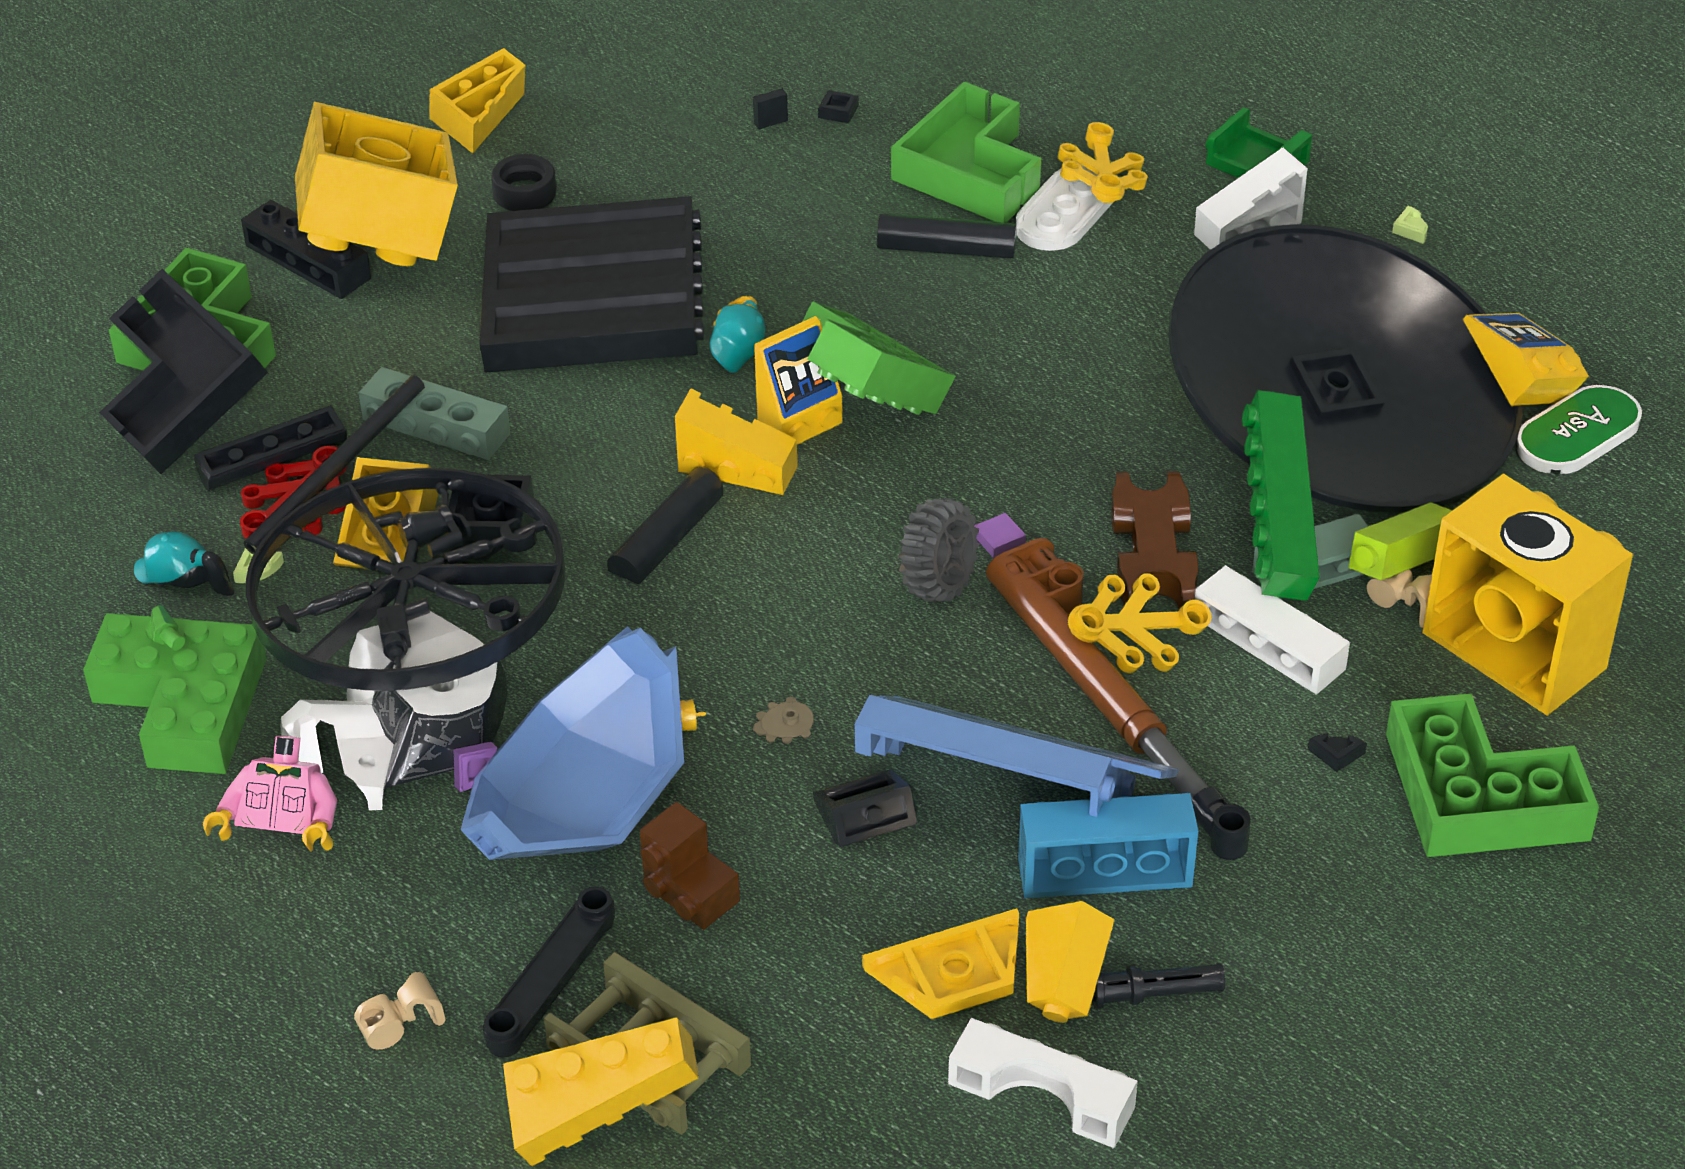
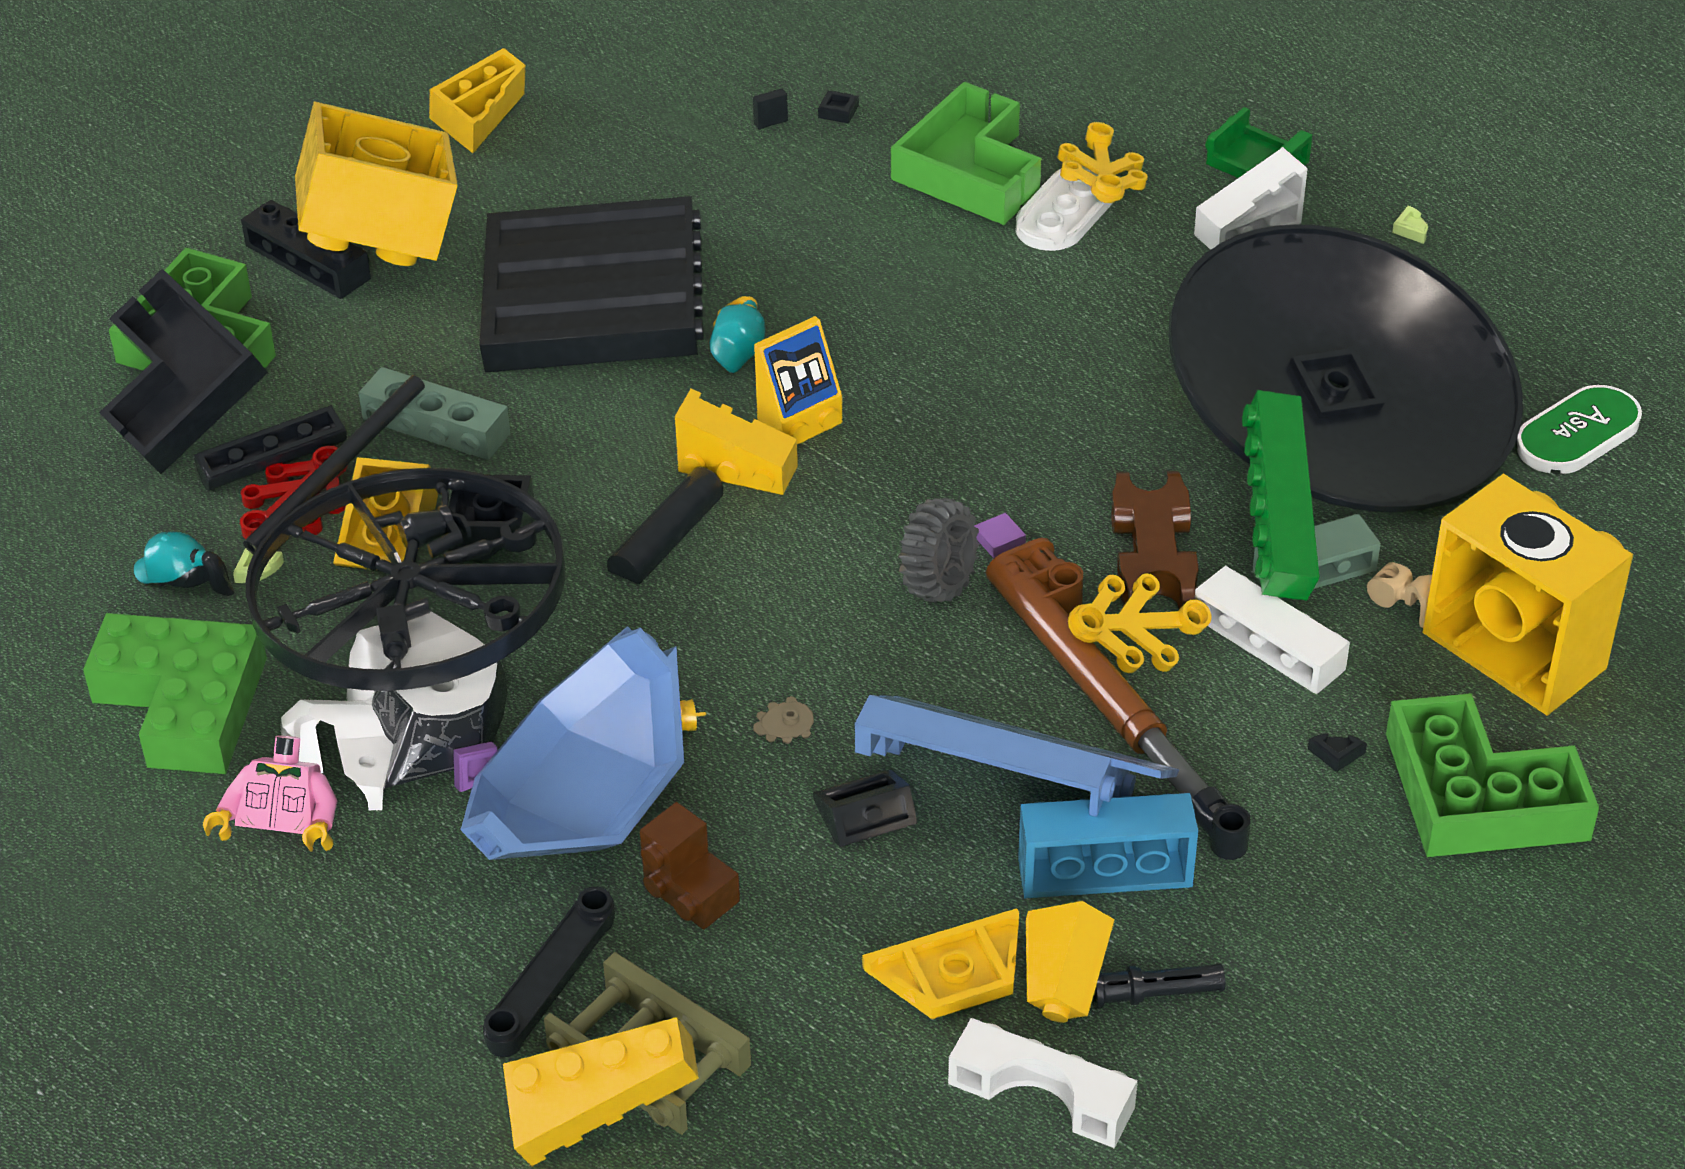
(165, 629): bright green bar -> none
(383, 1019): tan leg -> none
(523, 168): black tyre -> none
(875, 363): bright green brick -> none
(946, 235): black brick -> none
(1397, 542): lime brick -> none
(1526, 358): yellow slope -> none

